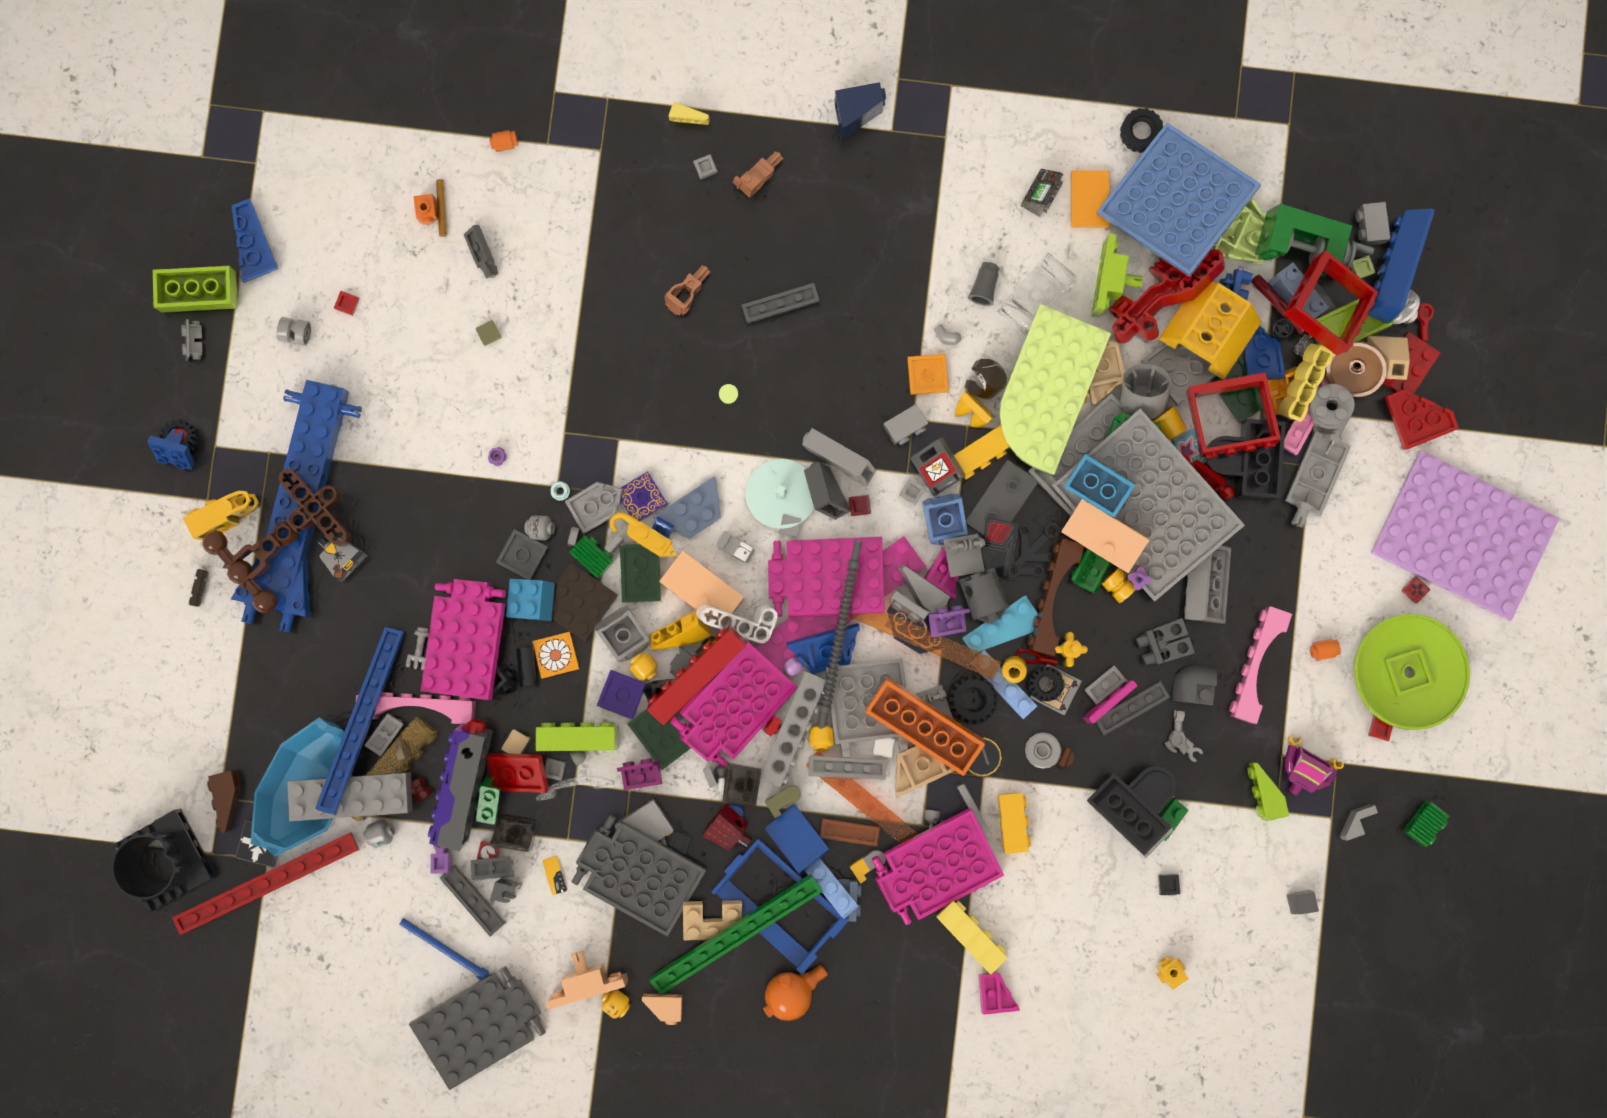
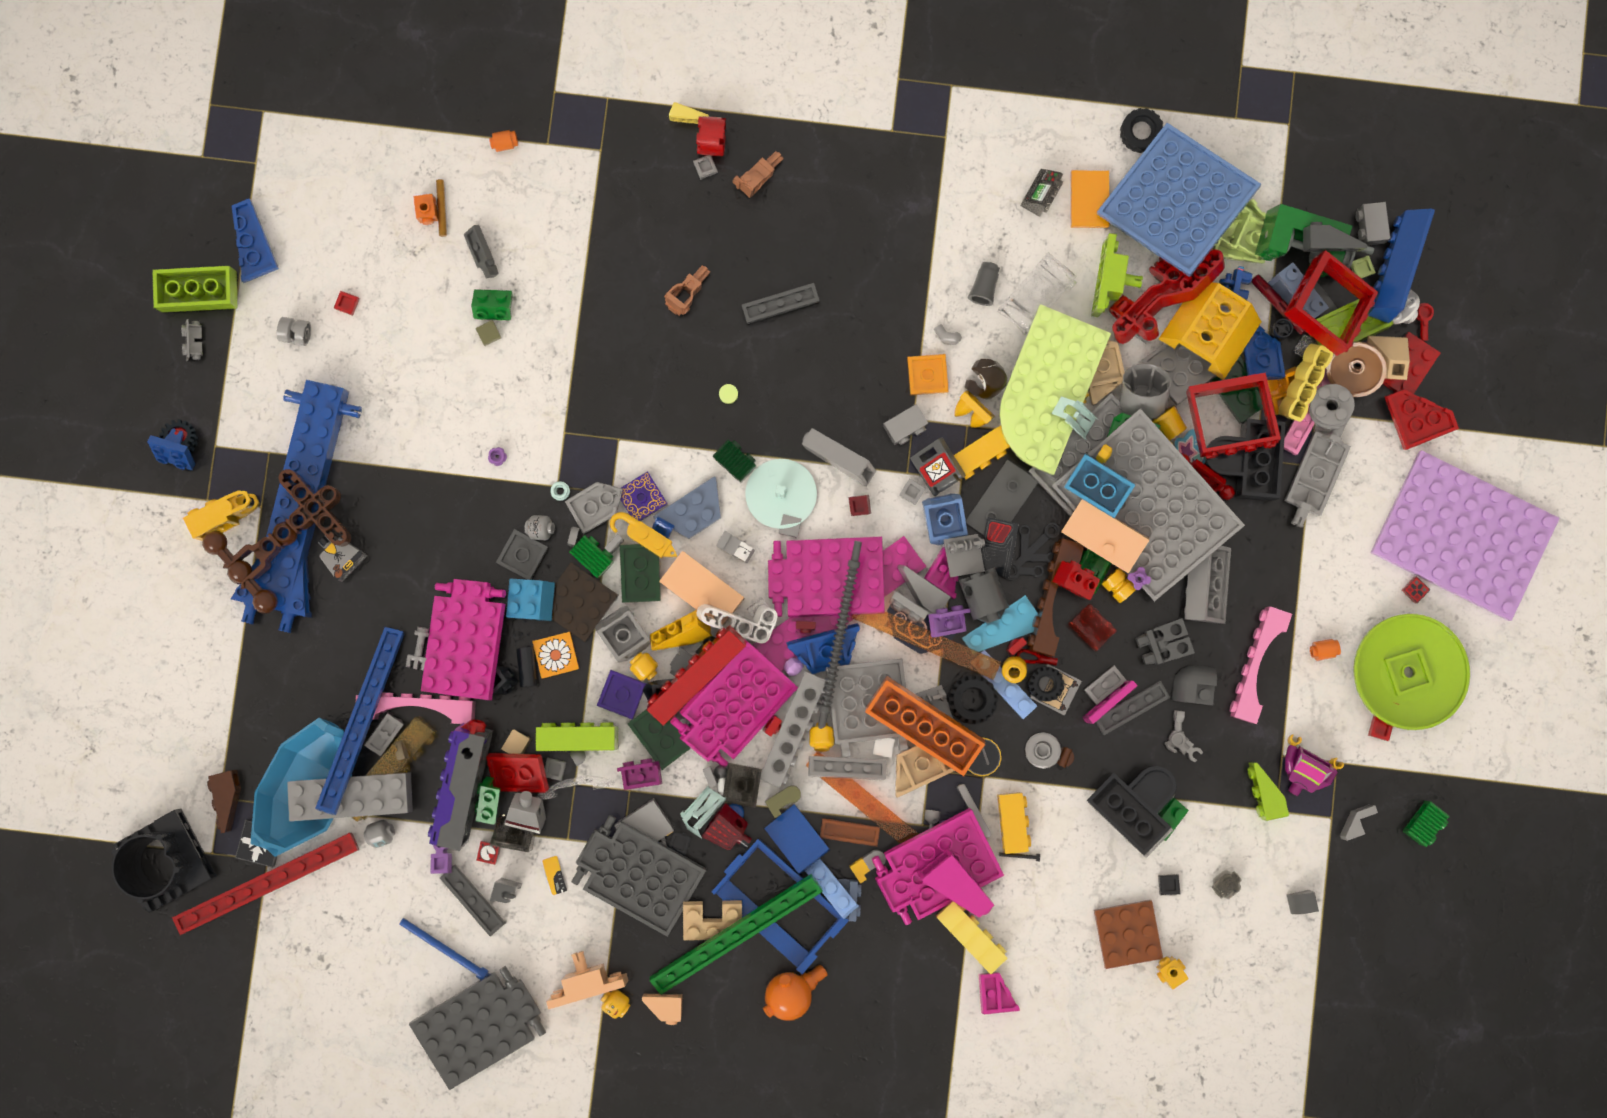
(198, 587): dark brown axle -> none
(420, 789): clear red wheel -> none
(491, 868): dark grey hinge -> none
(492, 304): none -> green bracket
(526, 813): none -> light grey torso
(710, 806): none -> light aqua piece
(711, 136): none -> red brick
(734, 460): none -> dark green brick
(805, 626): none -> dark red plate
(825, 491): dark grey slope -> none
(858, 106): dark blue slope -> none
(954, 882): none -> dark pink slope
(1015, 645): none -> red tile
(1037, 856): none -> black piece
(1070, 649): yellow plant -> none
(1076, 580): none -> red brick
(1085, 424): none -> light aqua piece
(1092, 627): none -> clear red bracket
(1104, 454): none -> yellow tile
(1128, 934): none -> dark orange plate
(1226, 884): none -> clear smoke head
(1325, 237): none -> dark grey slope

